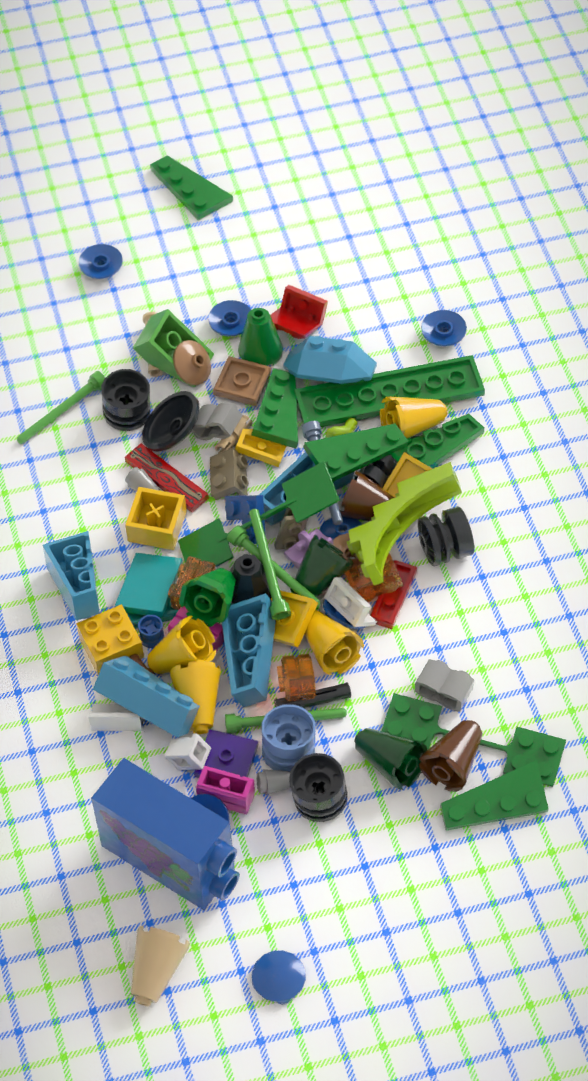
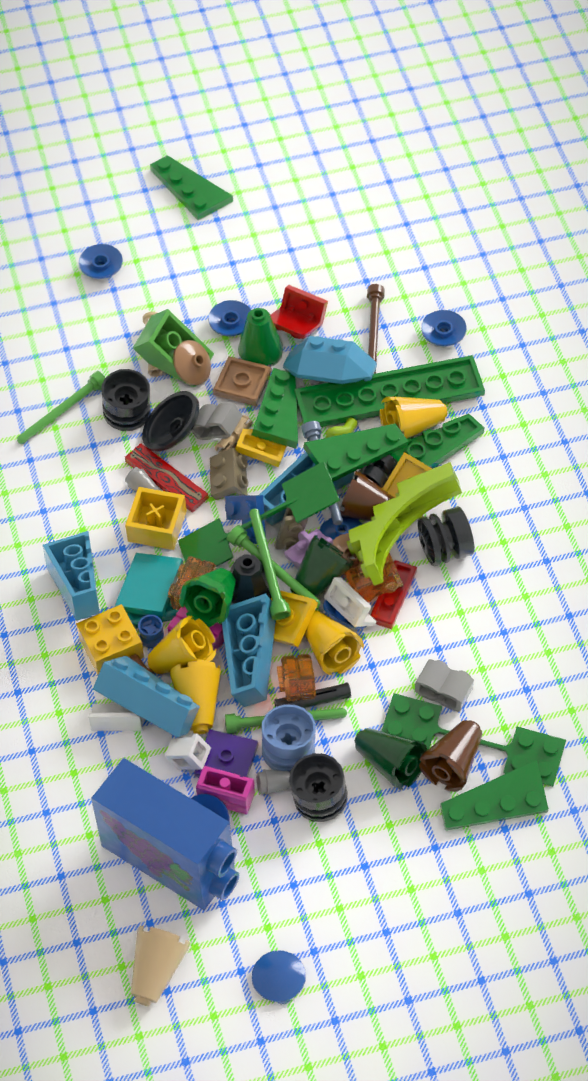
(375, 294): none -> reddish brown piece

